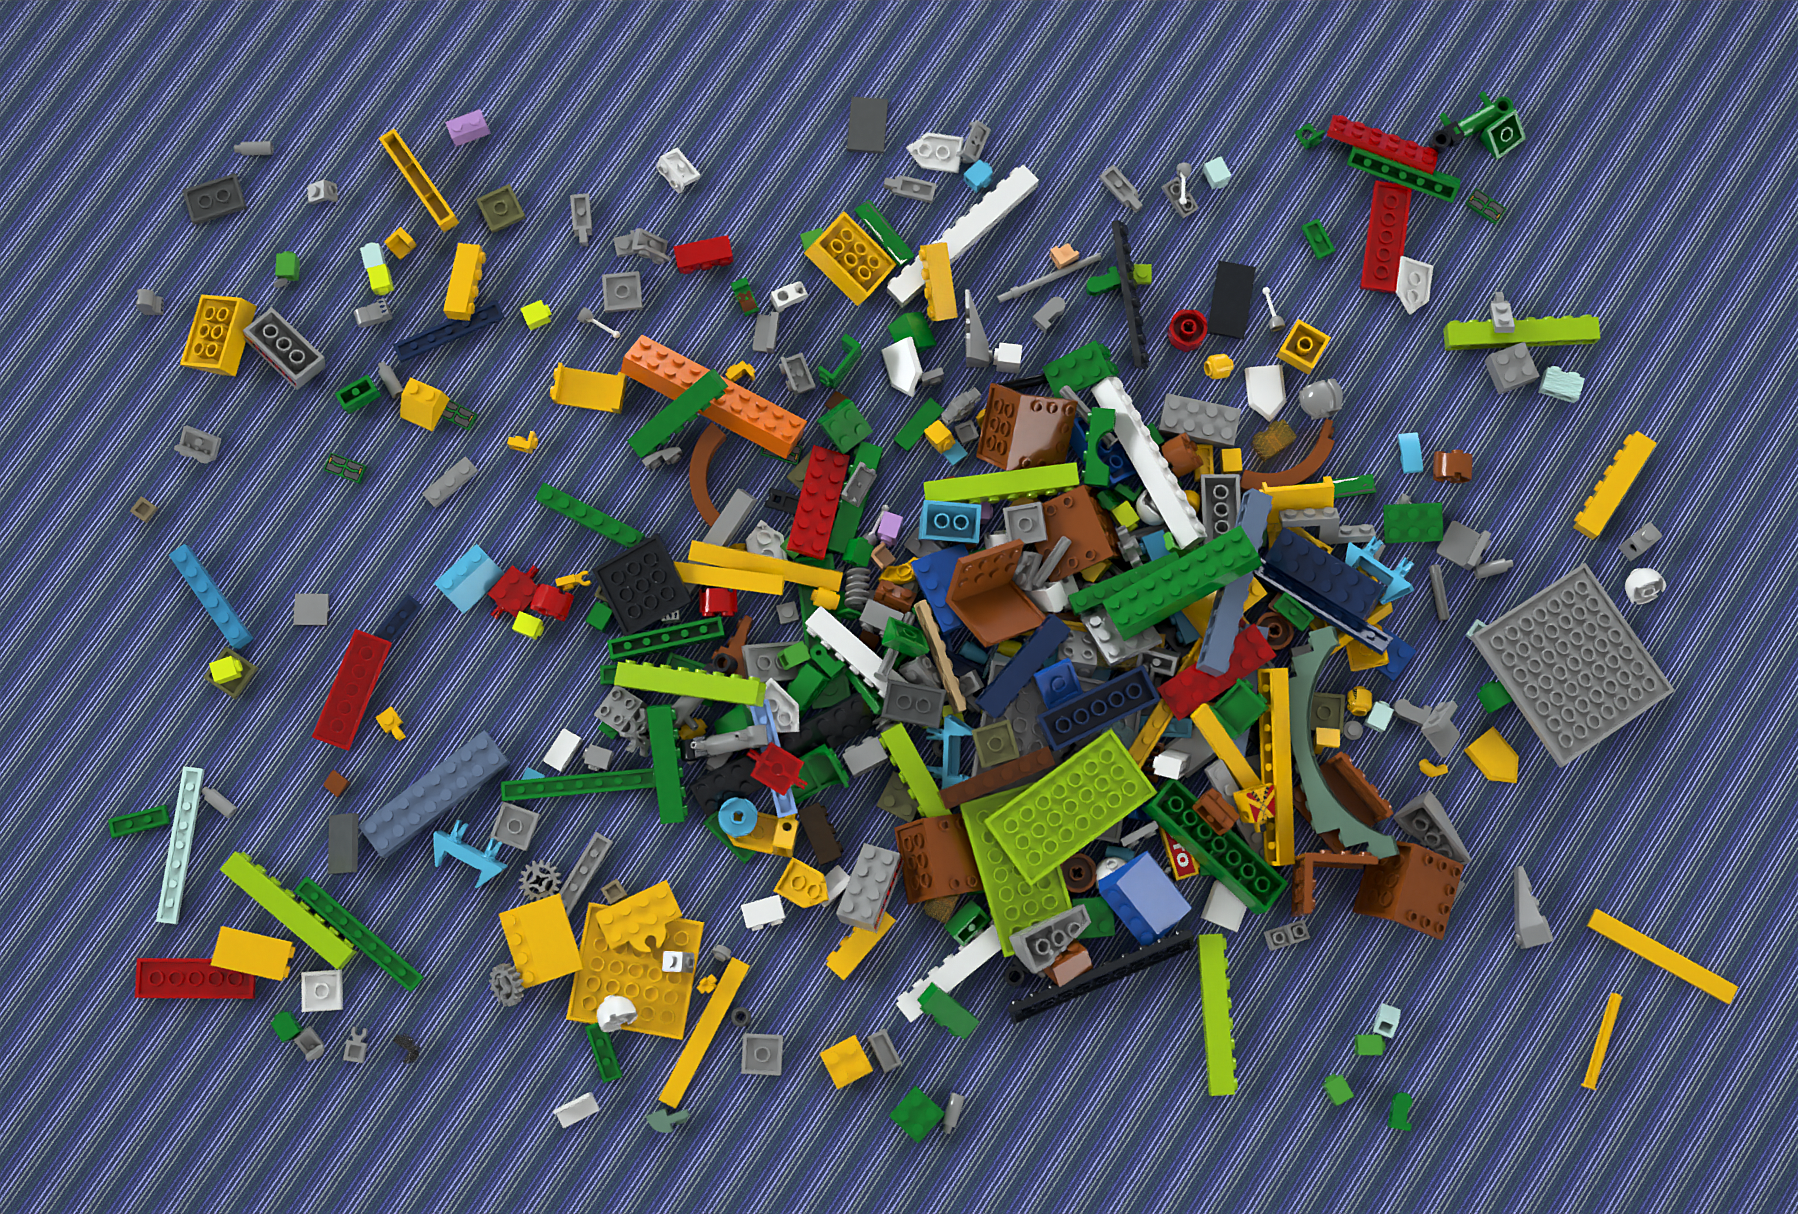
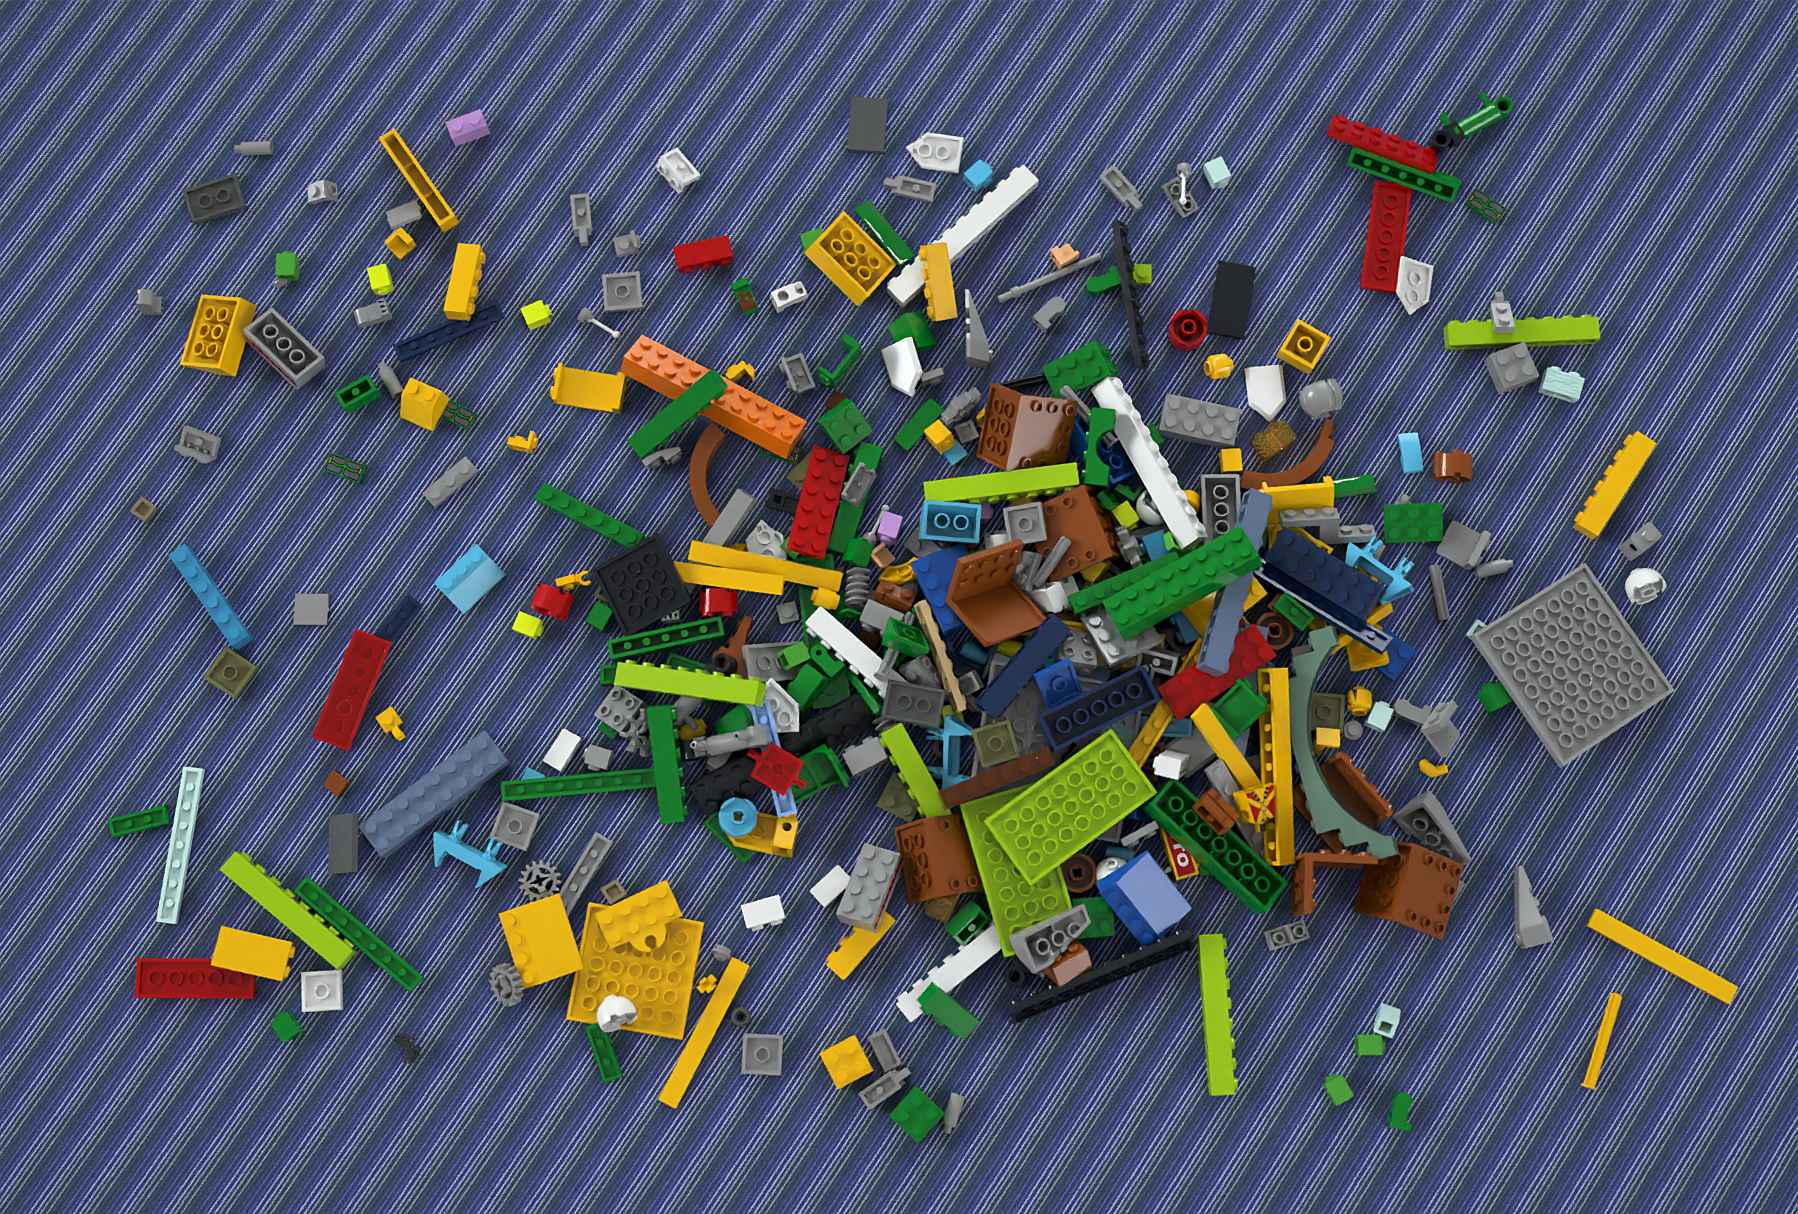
(219, 802): light grey cylinder -> none
(226, 669): neon yellow brick -> none
(310, 1044): light grey bracket -> none
(356, 1049): light grey plate -> none
(372, 255): light aqua brick -> none
(404, 214): none -> light grey piece
(501, 208): olive plate -> none
(513, 591): red plate -> none
(576, 1110): white panel -> none
(650, 246): light grey bracket -> none
(662, 1121): sand green brick -> none
(678, 962): bracket -> none
(766, 333): light grey panel -> none
(802, 884): yellow tile -> none
(820, 833): dark brown brick -> none
(883, 1087): none -> light grey hinge
(974, 142): light grey hinge -> none
(1008, 358): white brick -> none
(1182, 454): dark orange brick -> none
(1206, 454): yellow plate -> none
(1223, 907): white tile -> none
(1276, 322): hinge -> none
(1313, 141): green bracket -> none
(1318, 239): green plate -> none
(1494, 757): yellow tile -> none
(1503, 134): green slope -> none

